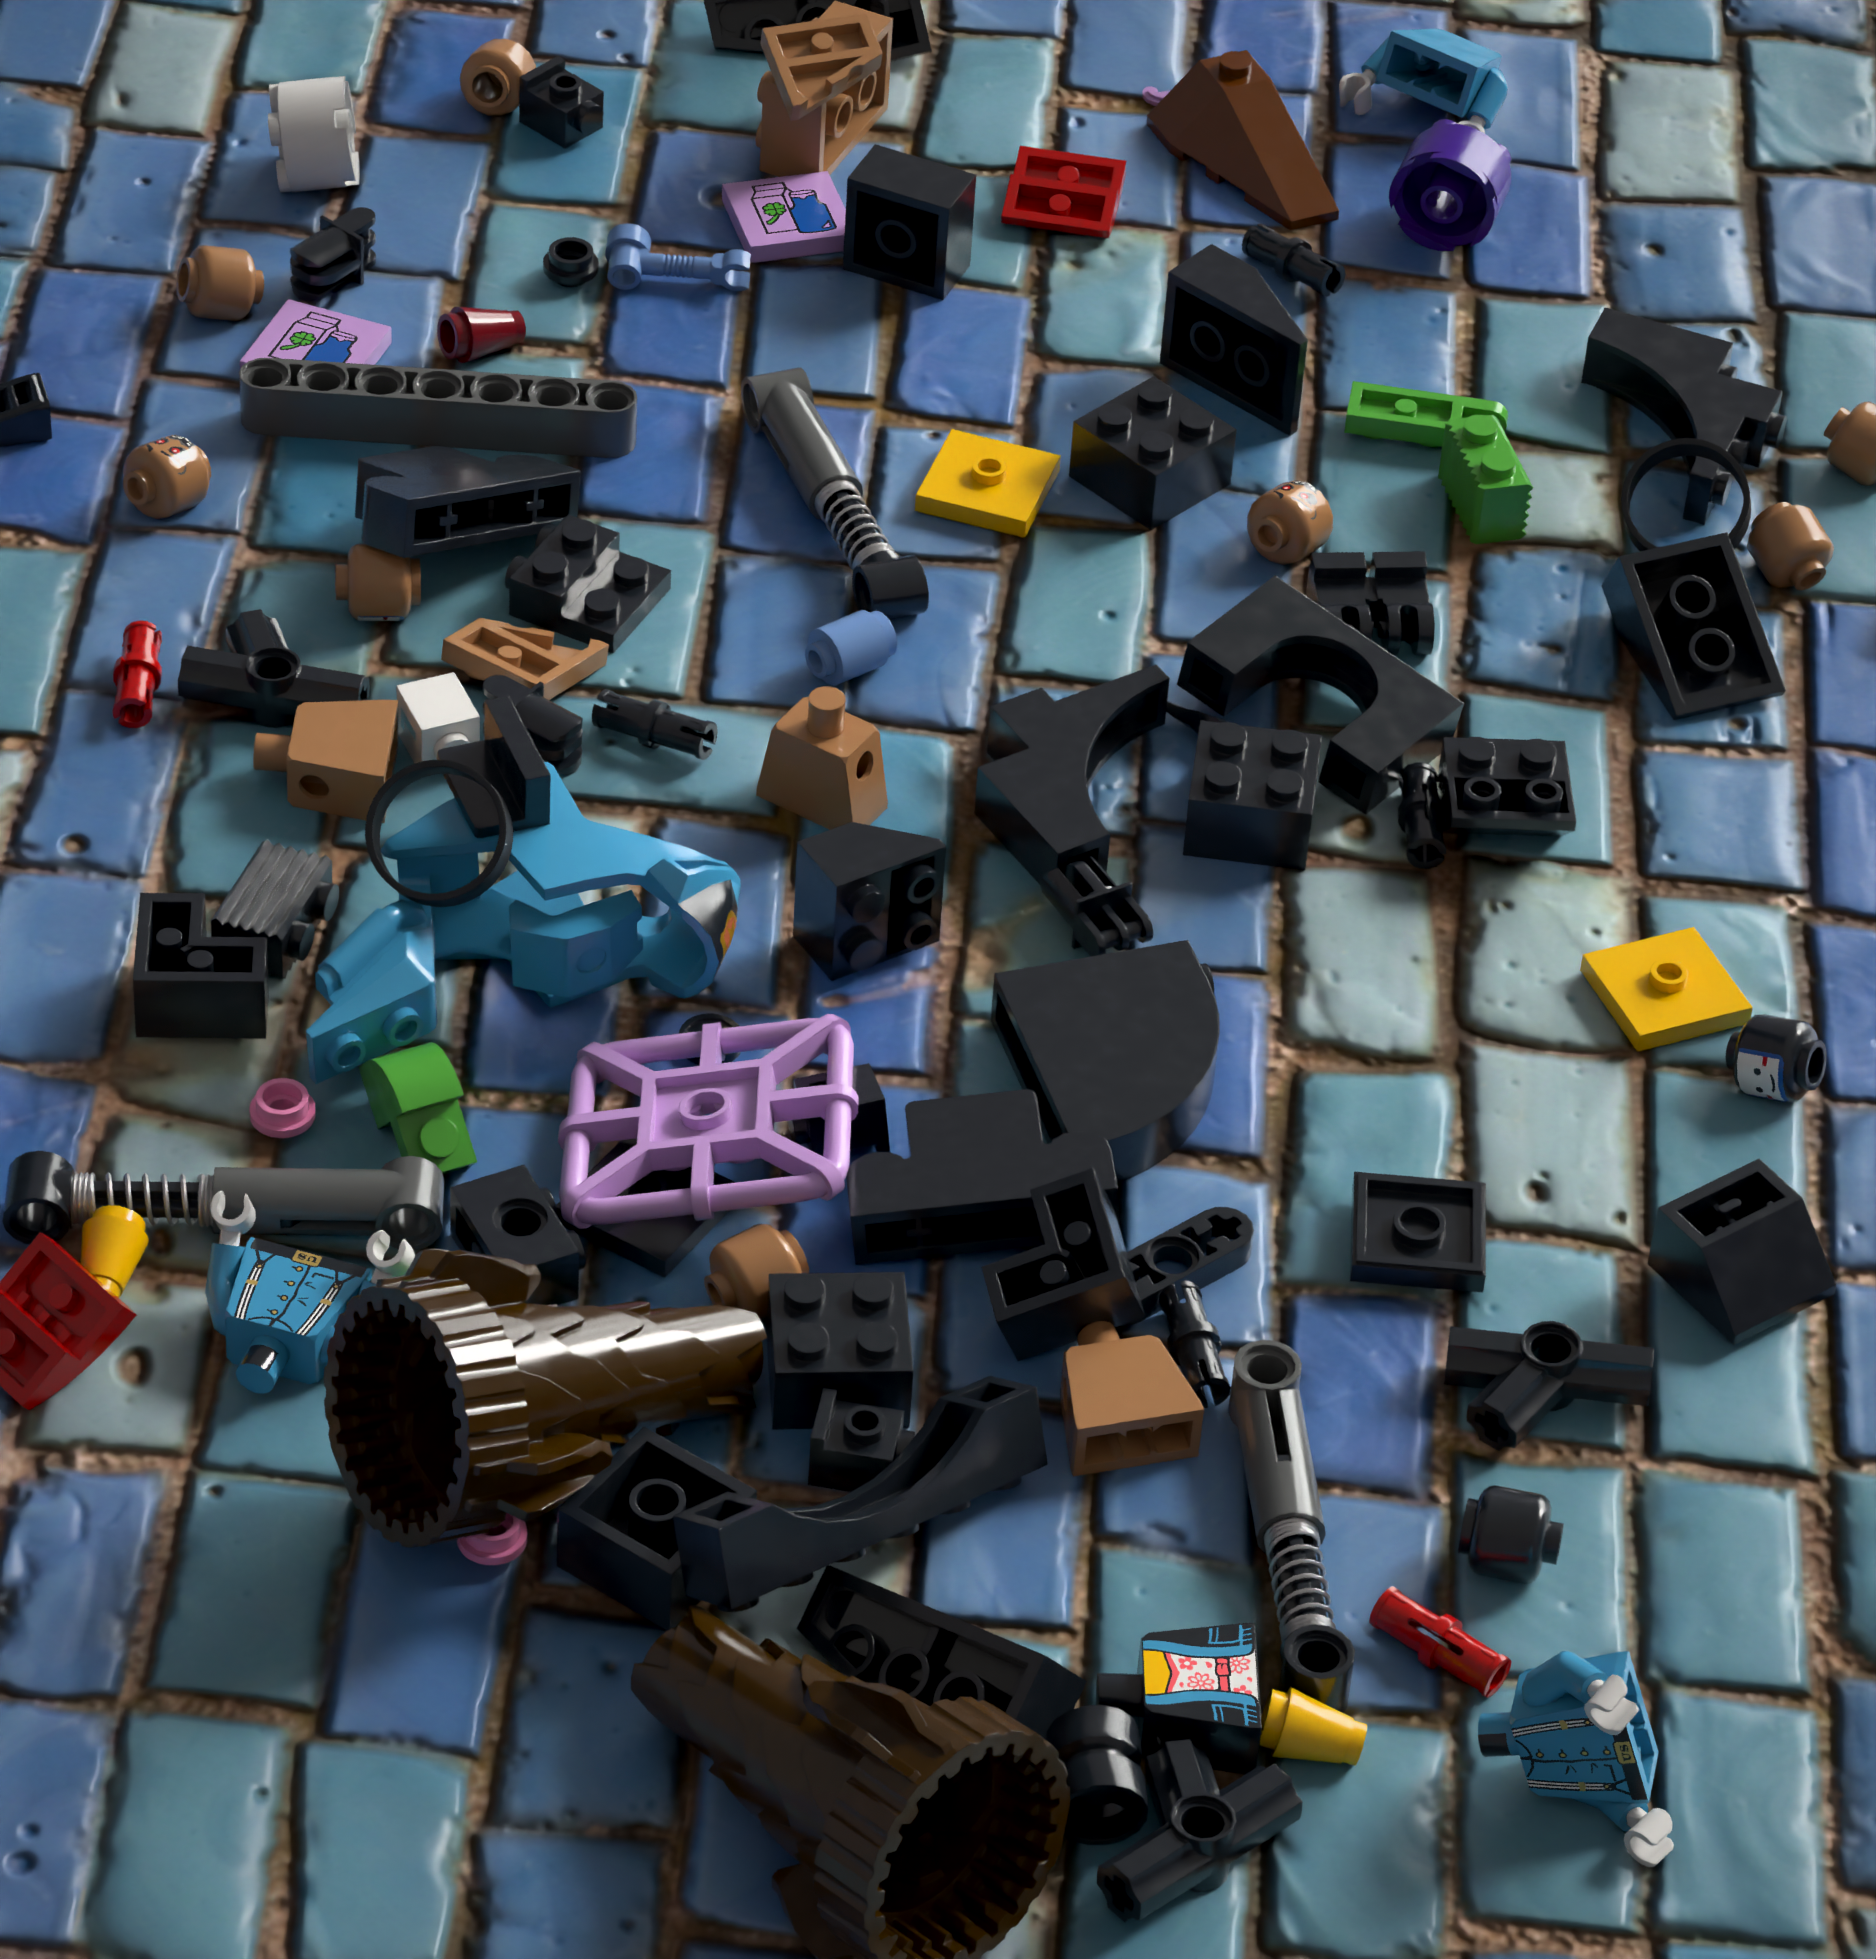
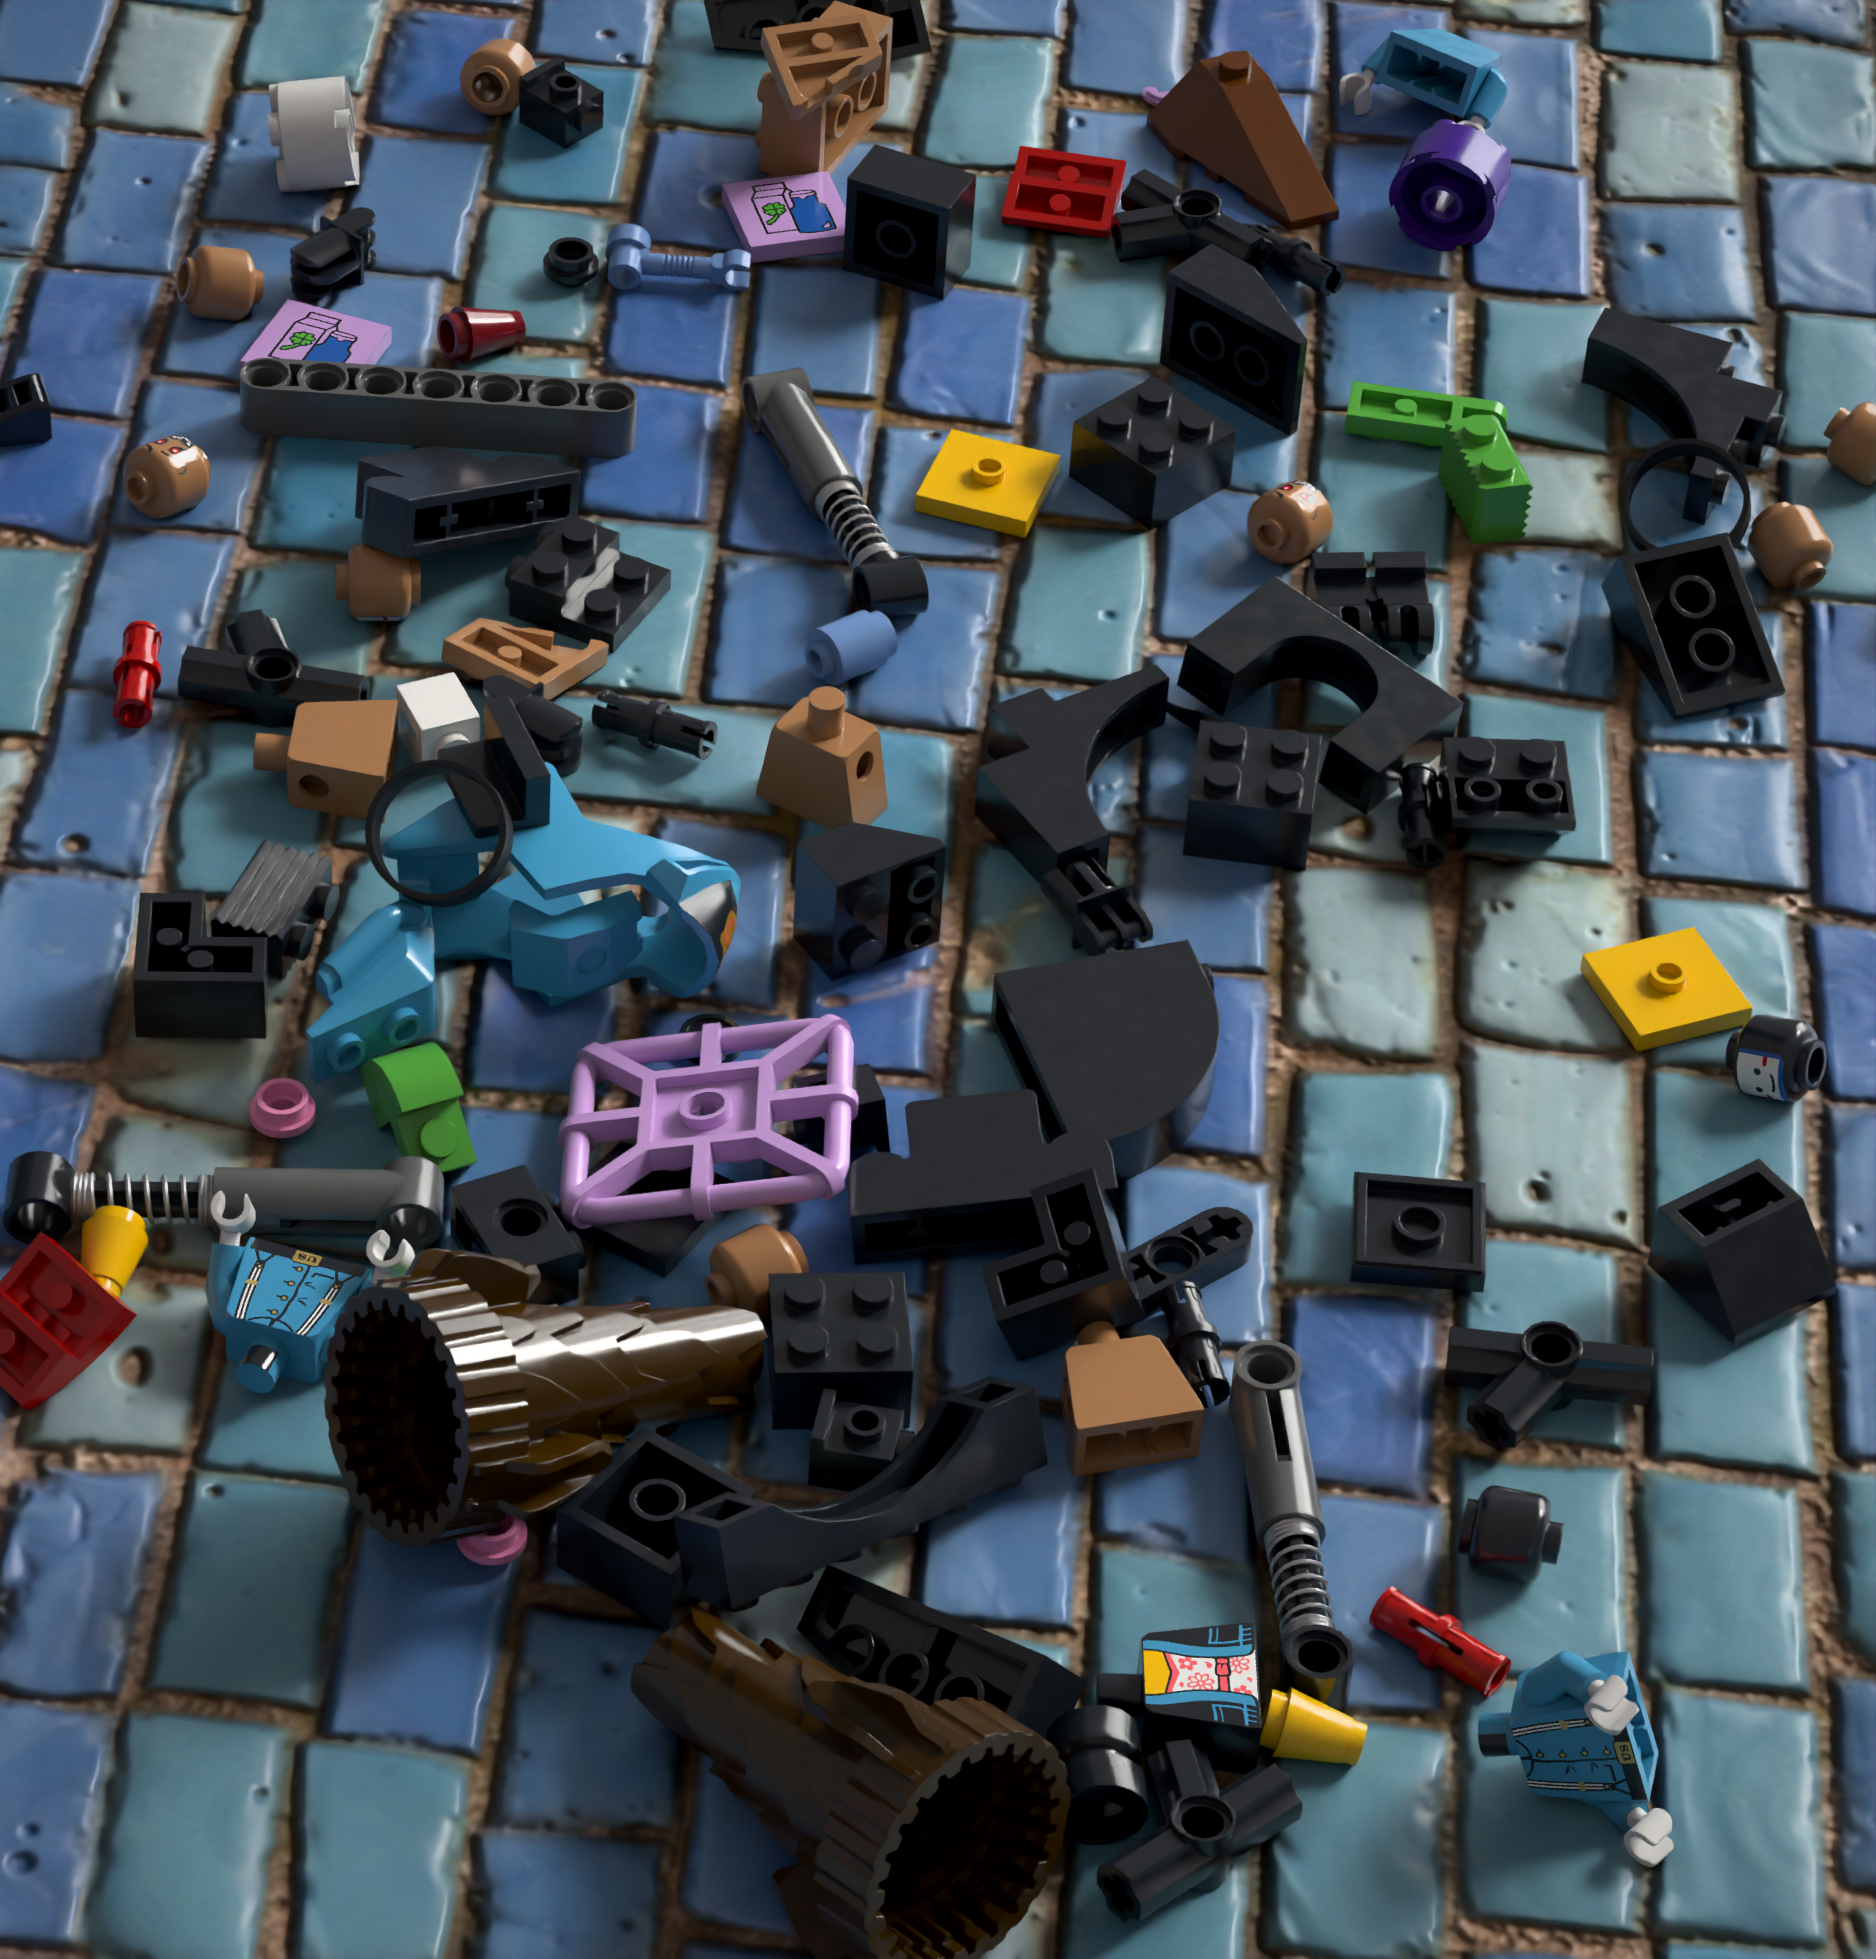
(1173, 221): none -> black piece

